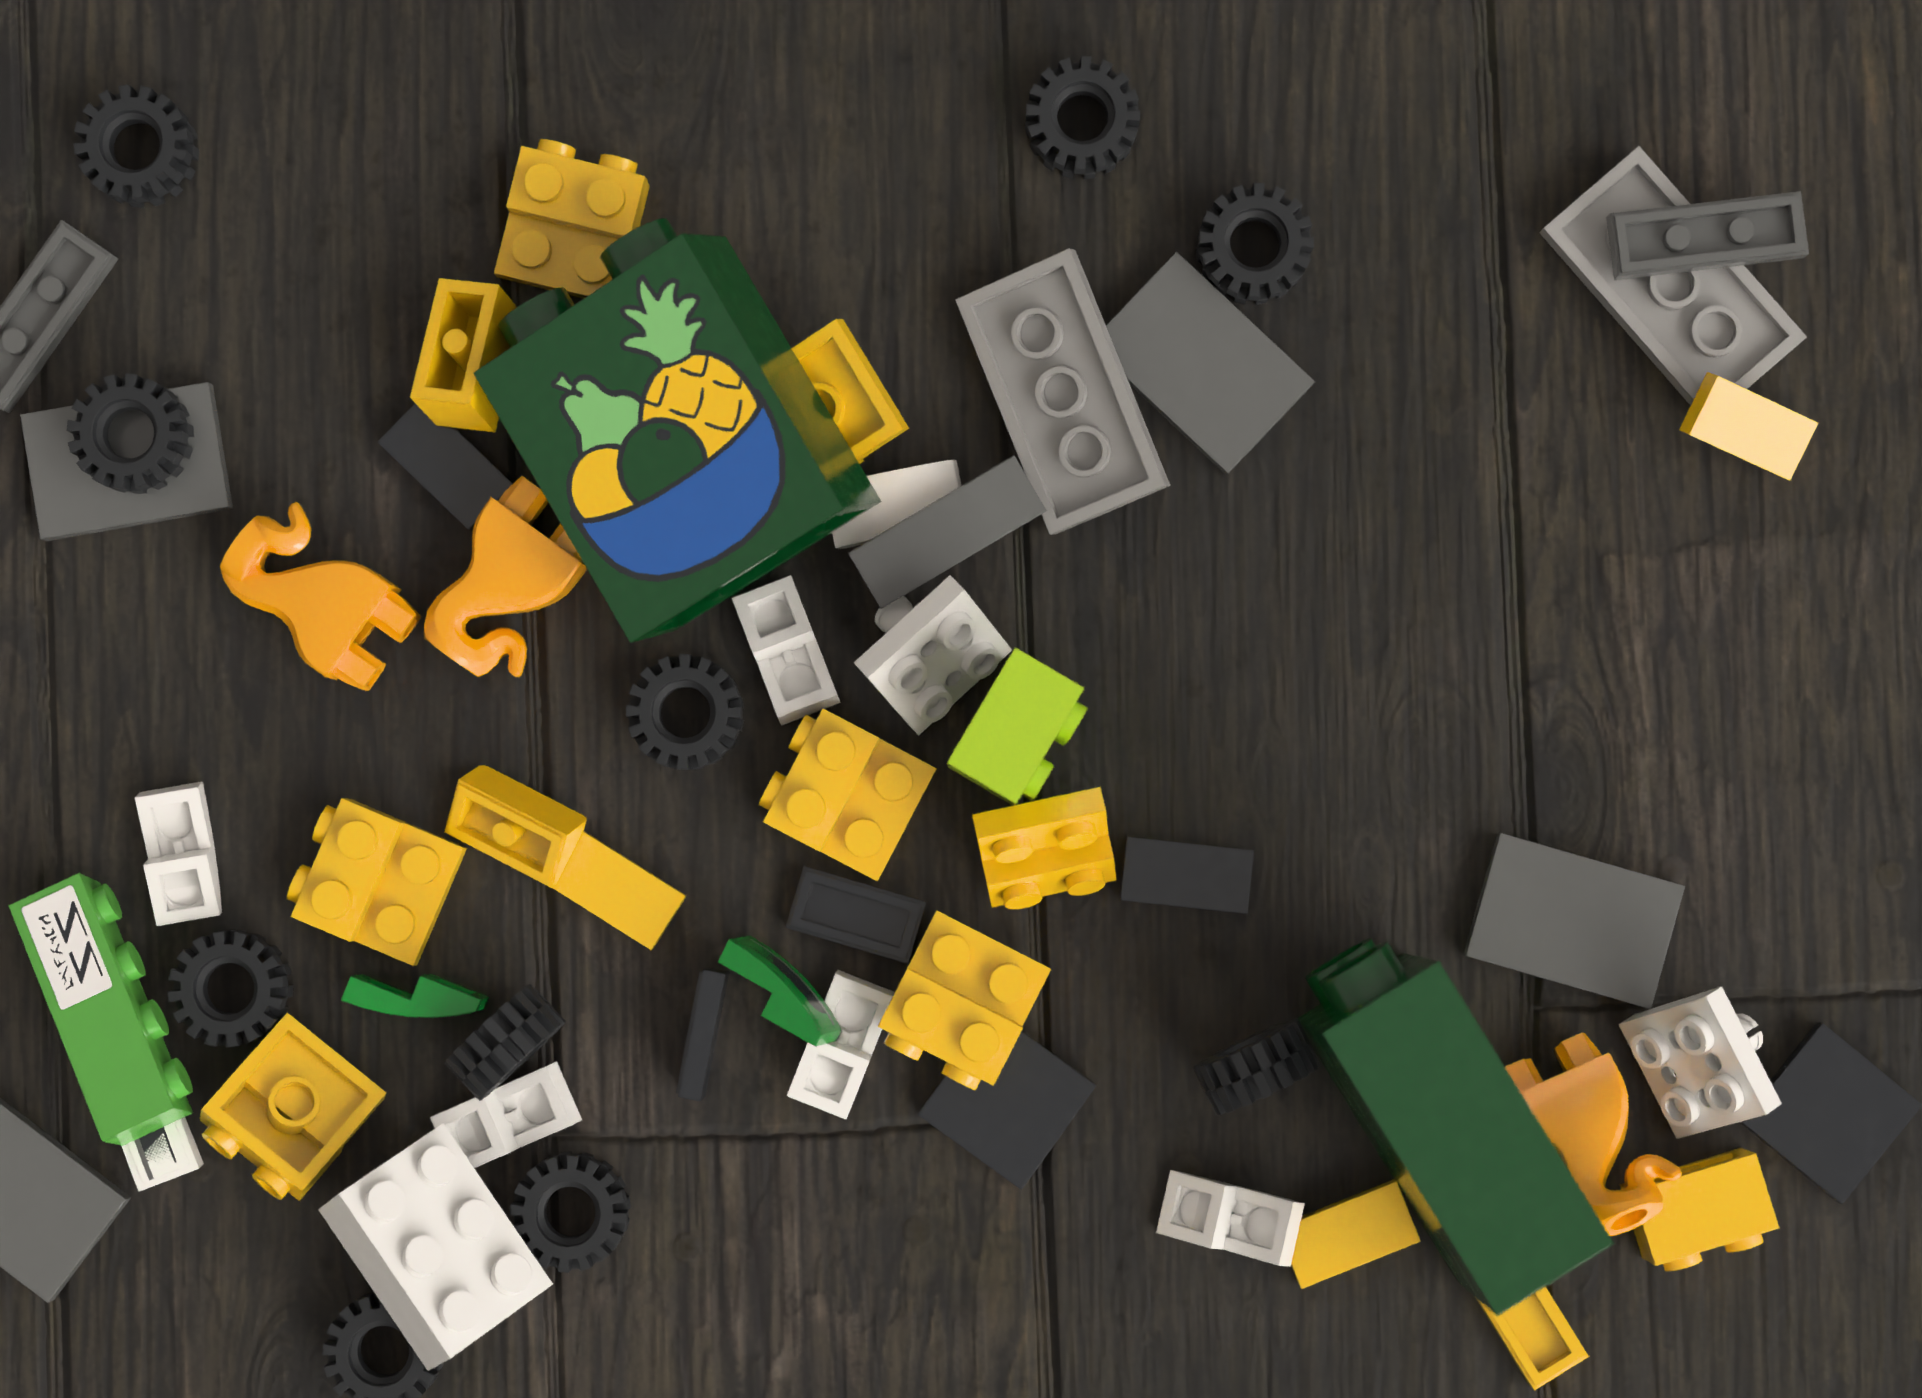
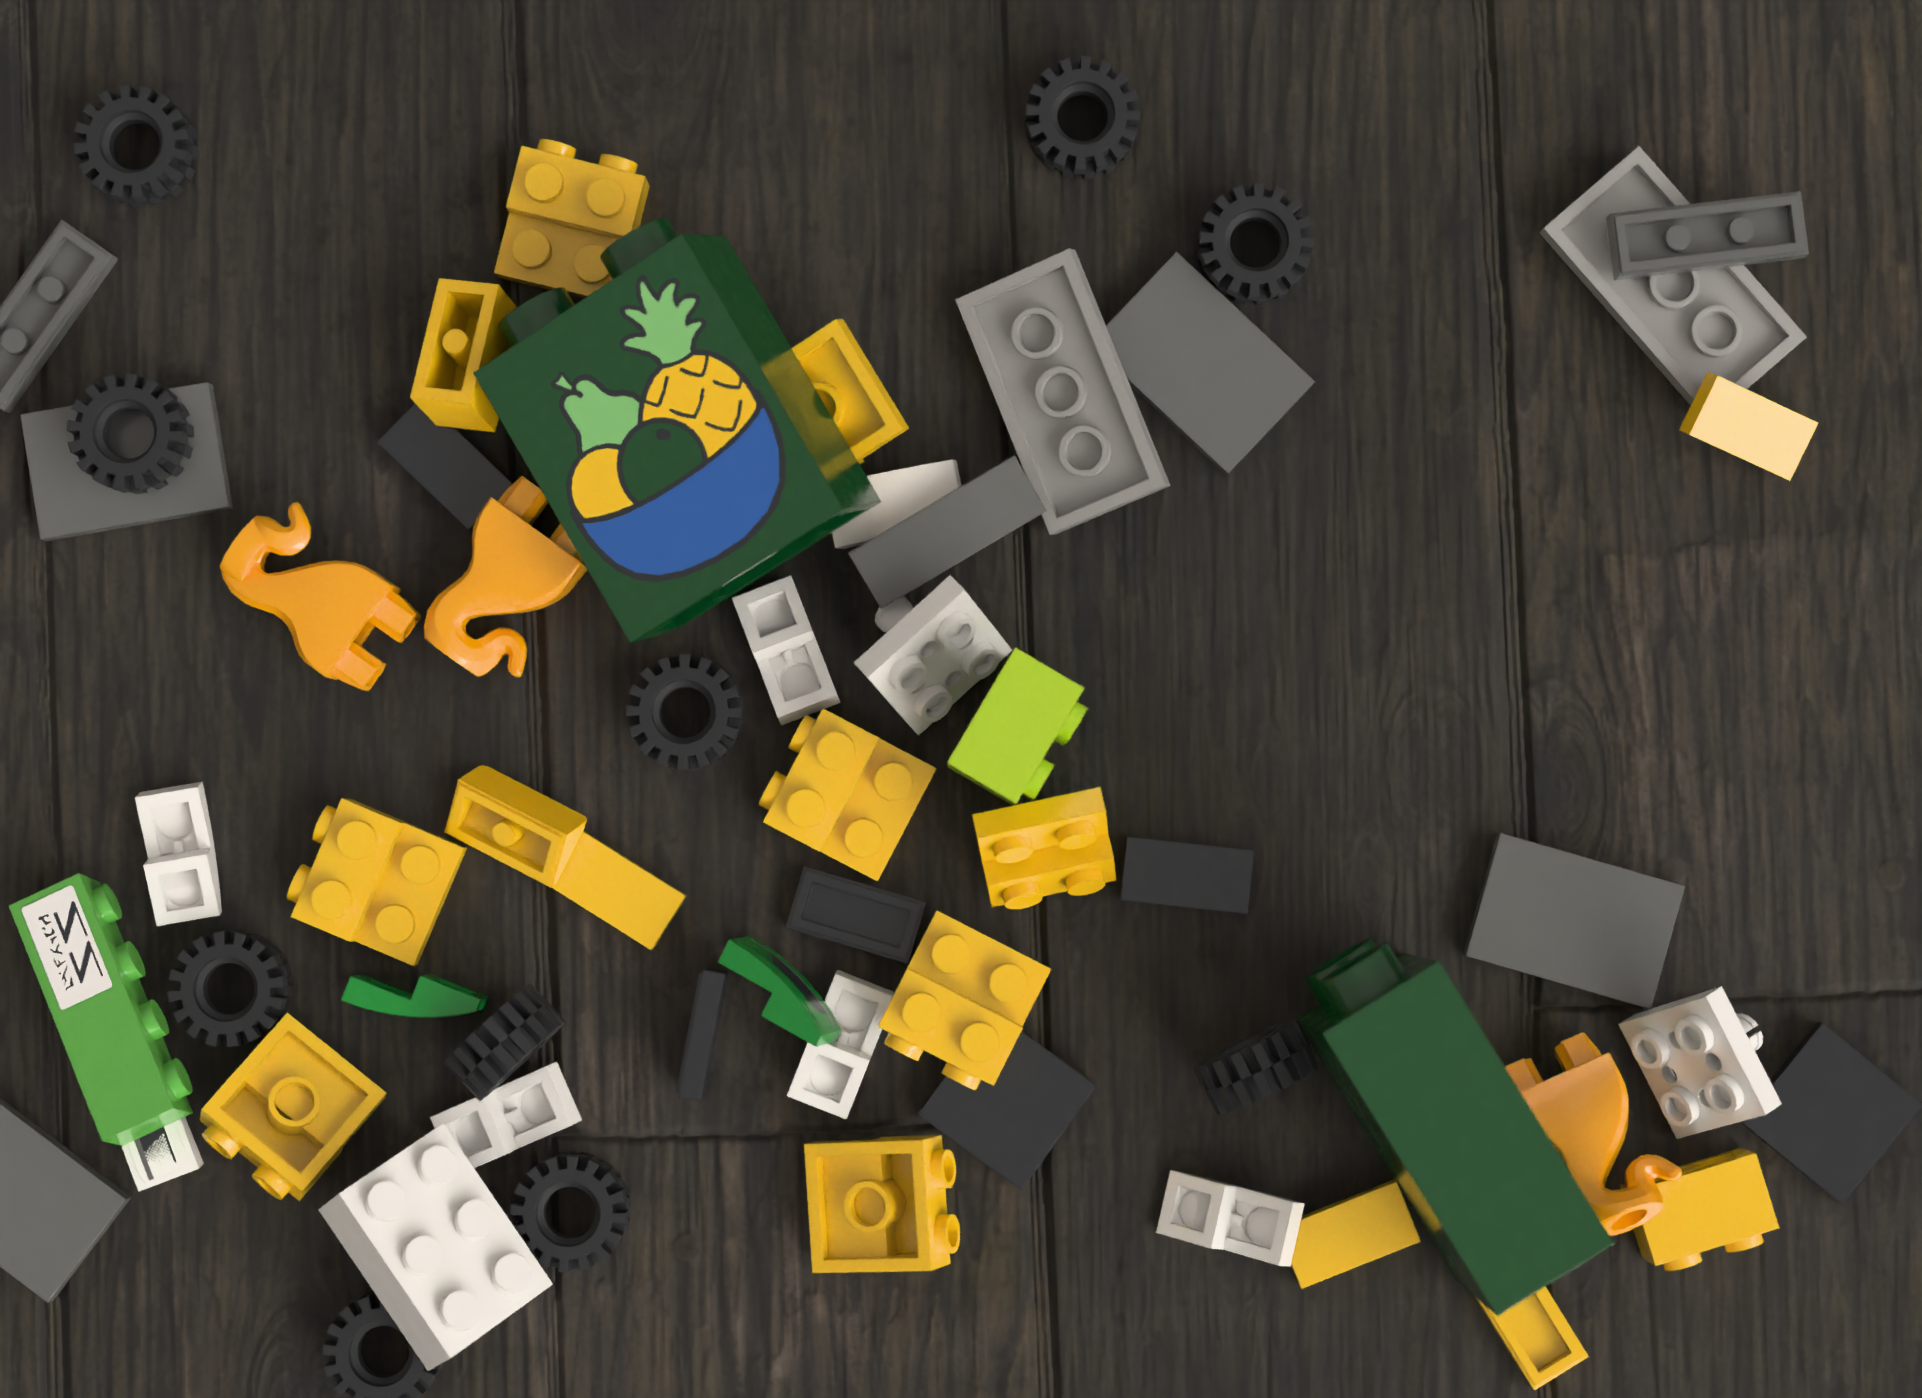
(880, 1204): none -> yellow plate

